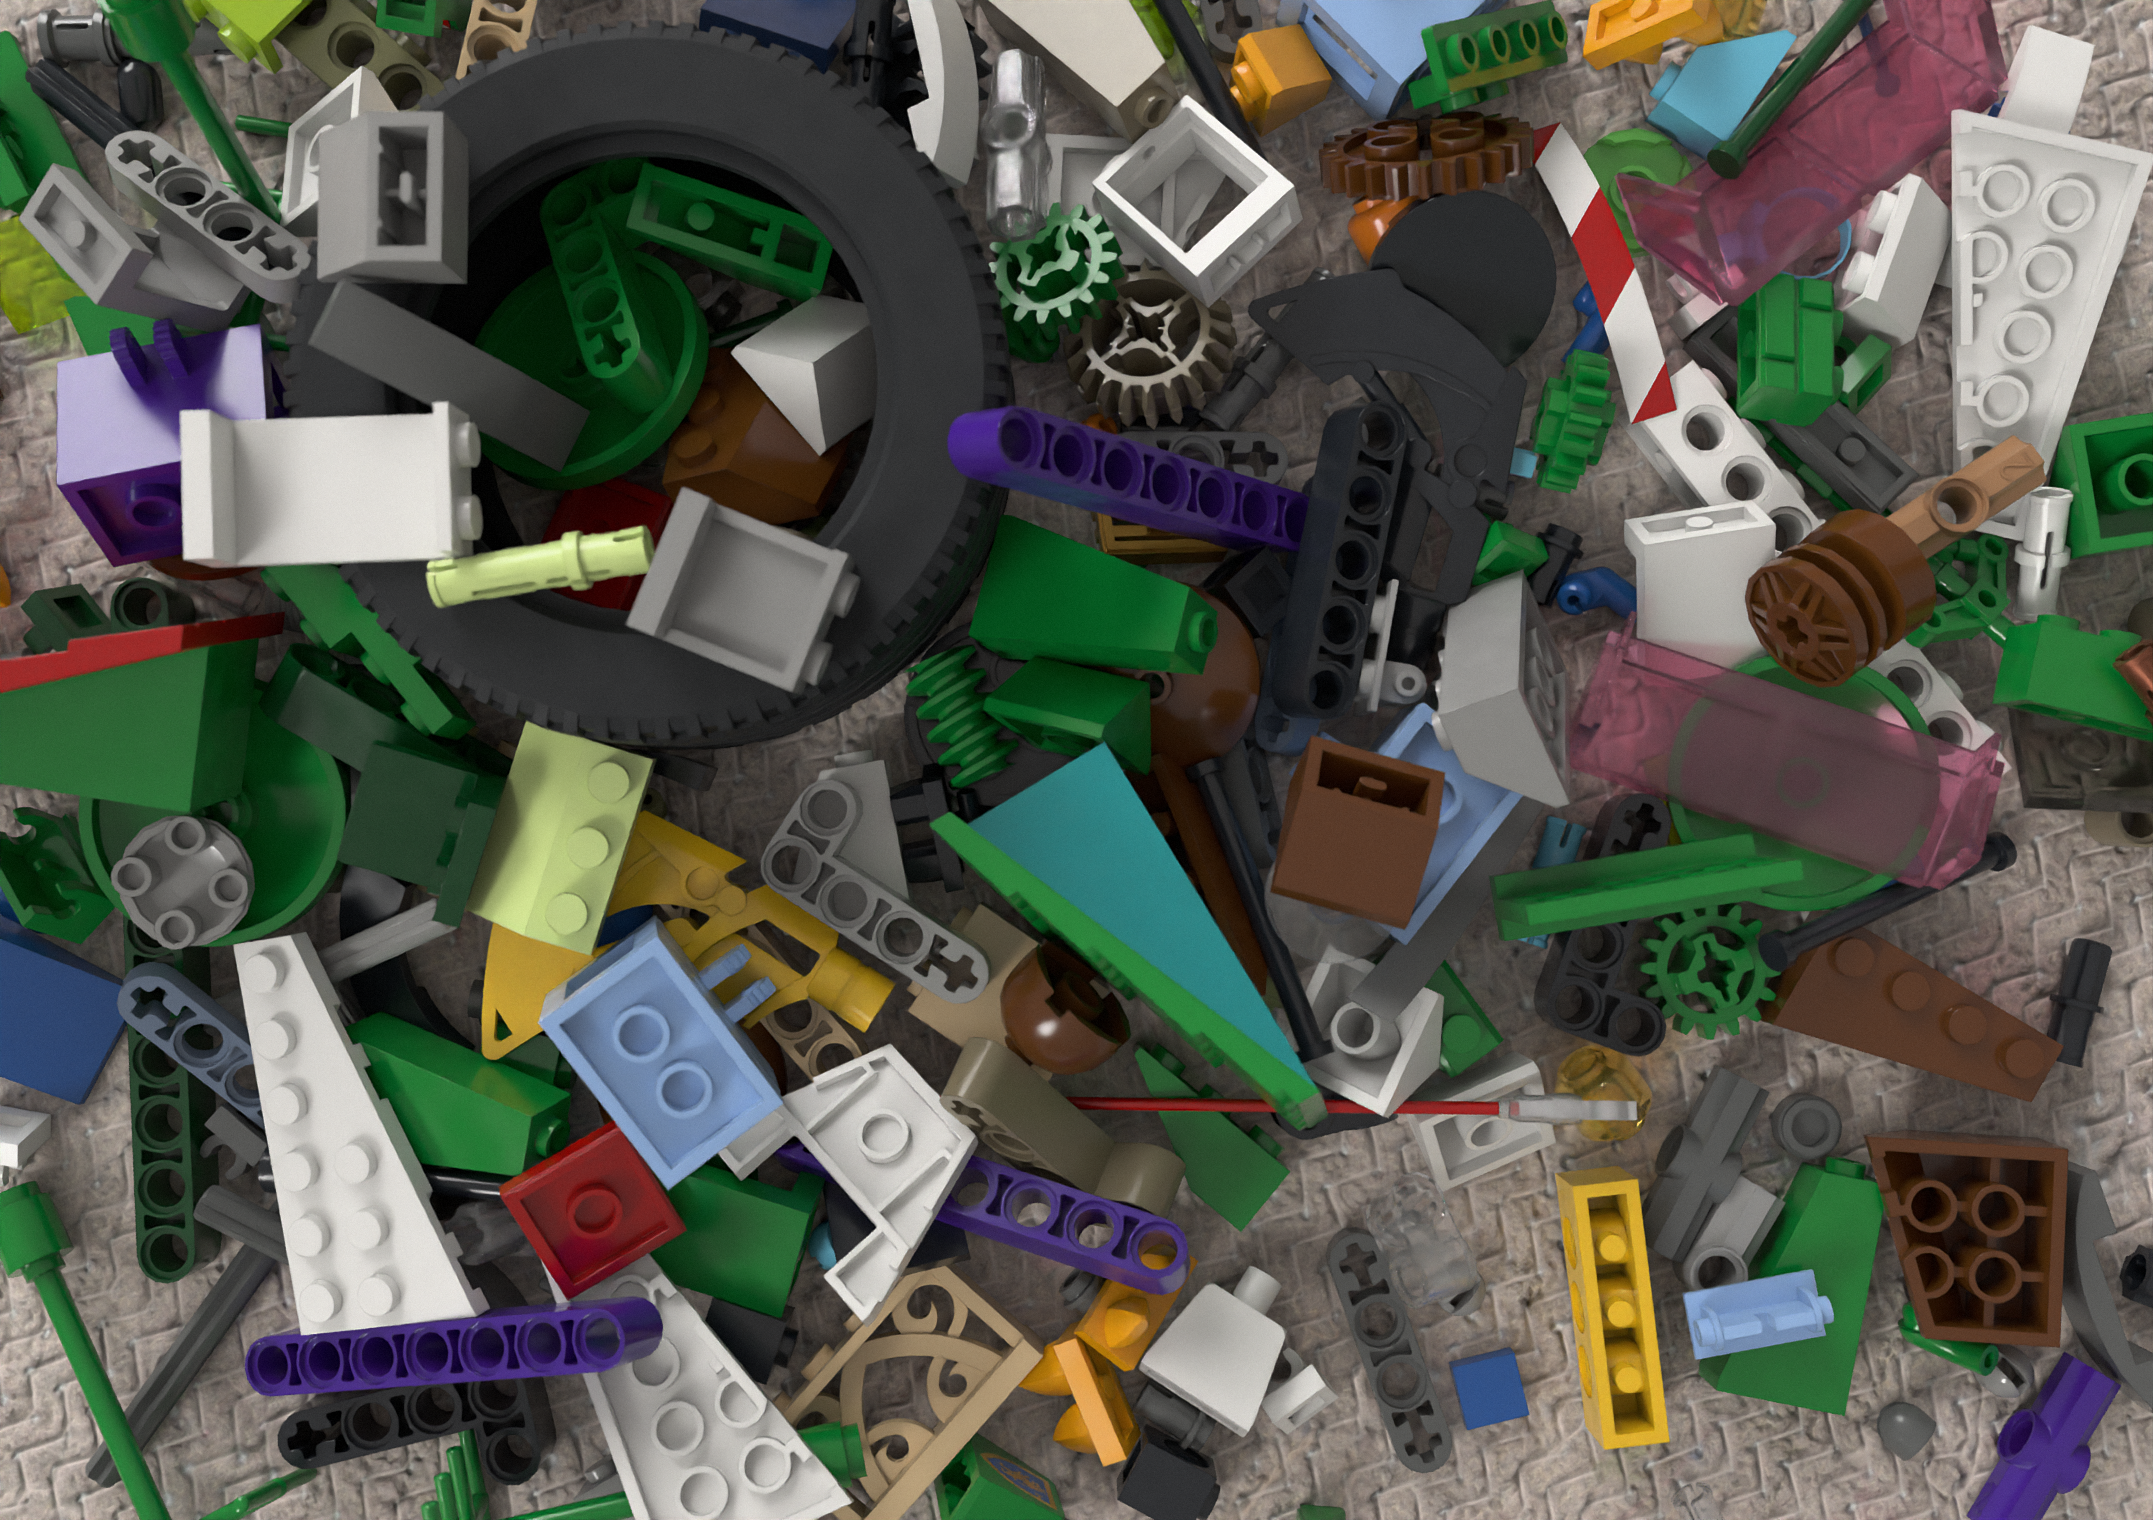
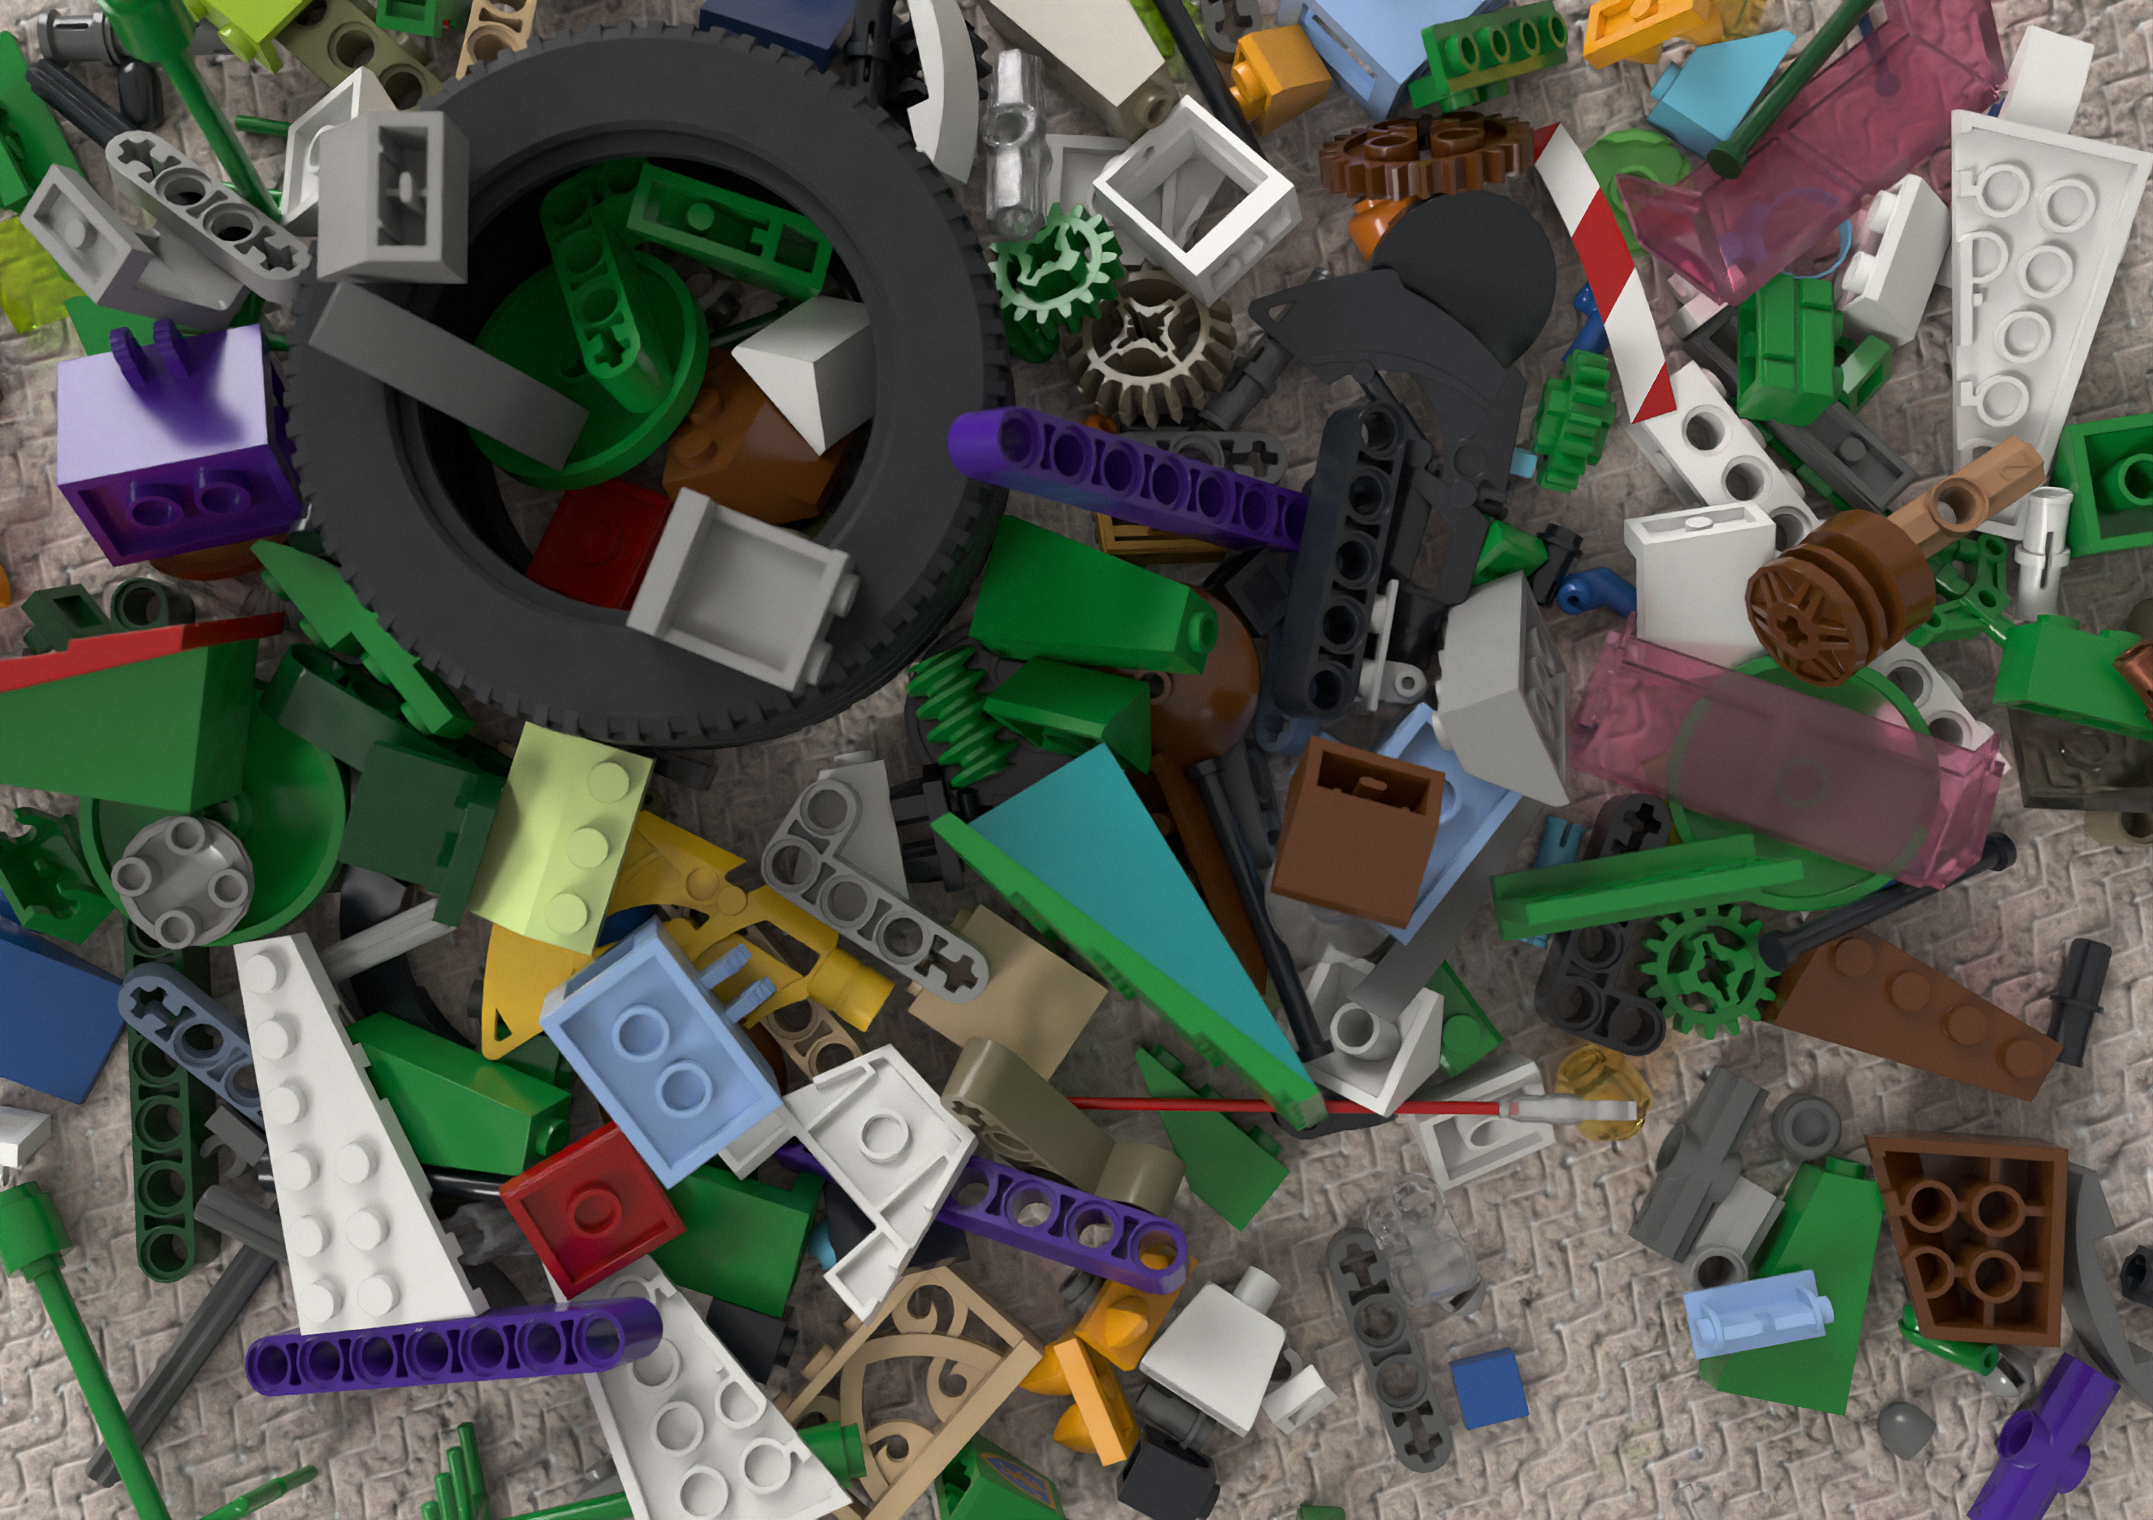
(328, 488): white panel -> none
(419, 1419): black beam -> none
(570, 561): yellowish green pin -> none
(1057, 1015): reddish brown cylinder -> none
(1612, 1307): yellow brick -> none

